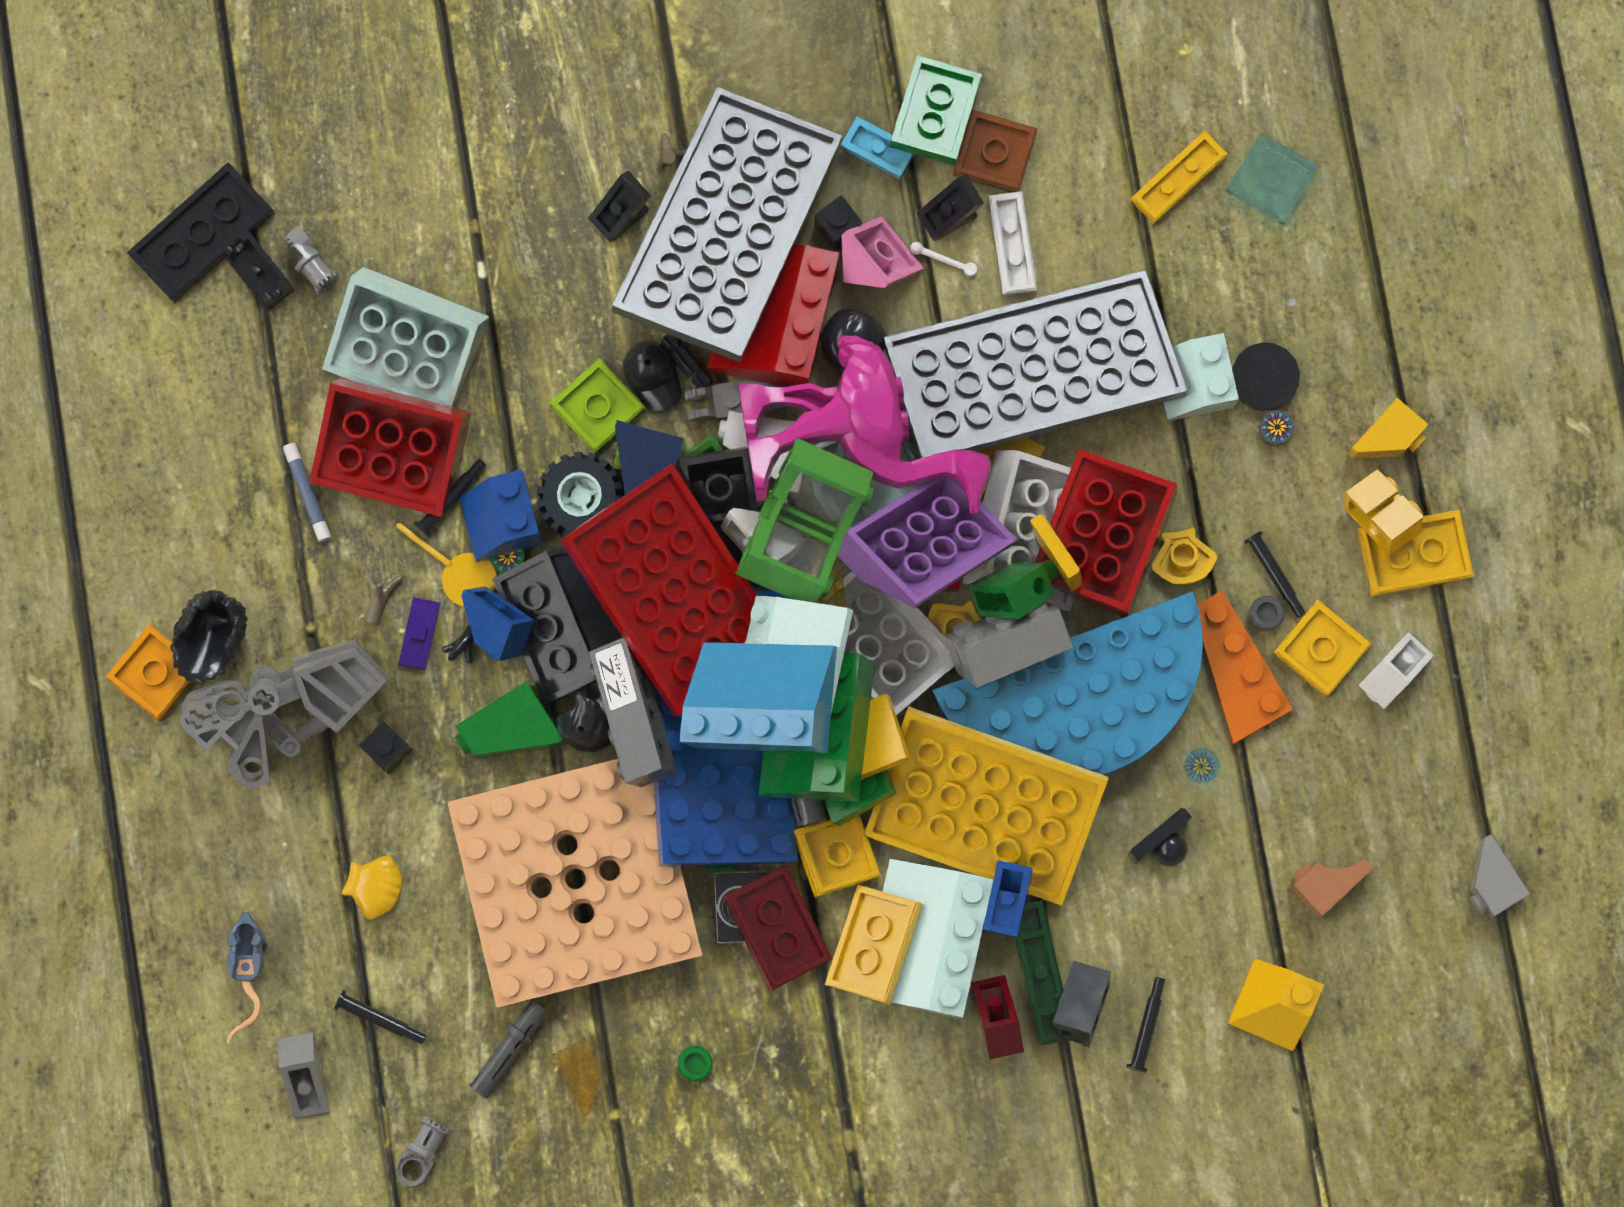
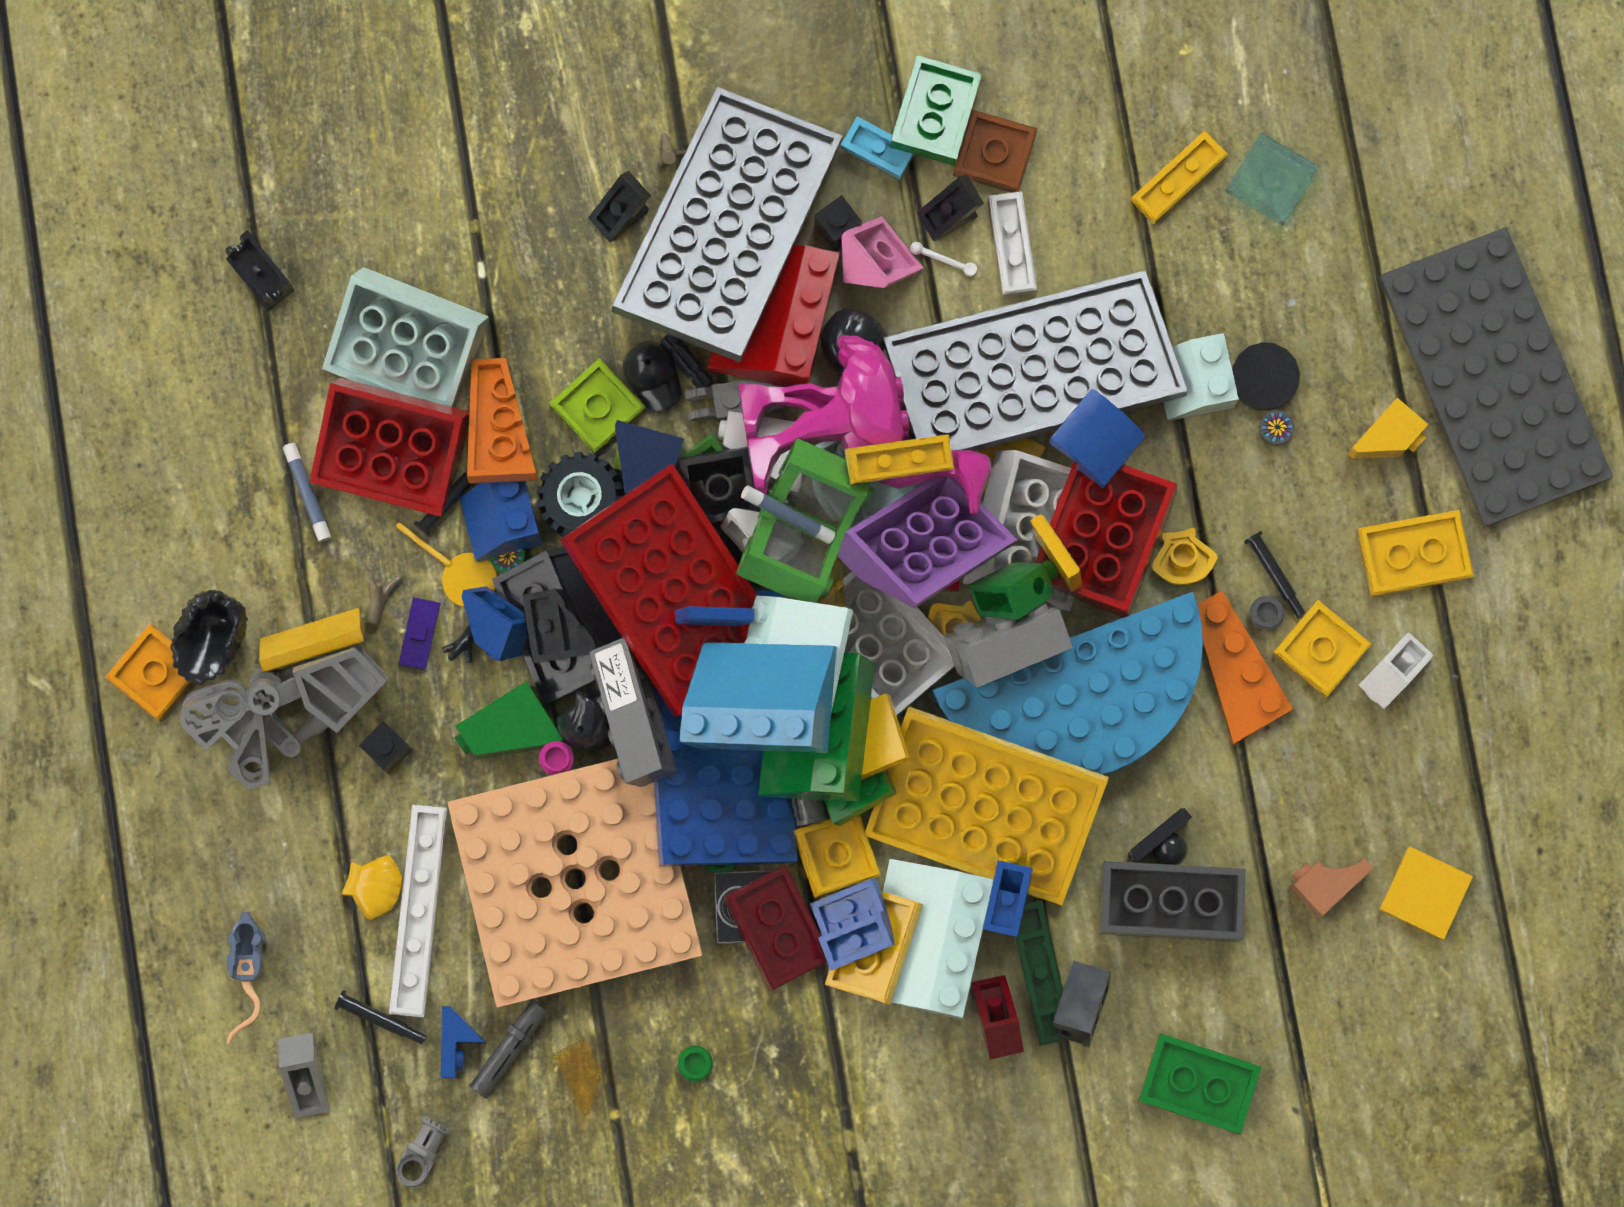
(199, 231): black tile -> none
(310, 264): light grey connector -> none
(311, 640): none -> yellow tile
(418, 911): none -> white tile
(455, 1031): none -> blue slope
(496, 430): none -> orange wing
(555, 627): none -> black wing
(556, 758): none -> dark pink plate
(714, 616): none -> blue tile
(788, 514): none -> sand blue bar
(853, 923): none -> slope
(899, 459): none -> yellow tile
(1097, 438): none -> blue slope
(1147, 1027): black piece -> none
(1172, 901): none -> dark grey brick
(1199, 1083): none -> green plate
(1201, 765): clear light blue tile -> none
(1275, 1004): yellow slope -> none
(1382, 512): yellow piece -> none
(1425, 893): none -> yellow tile
(1494, 880): light grey slope -> none
(1495, 377): none -> dark grey plate

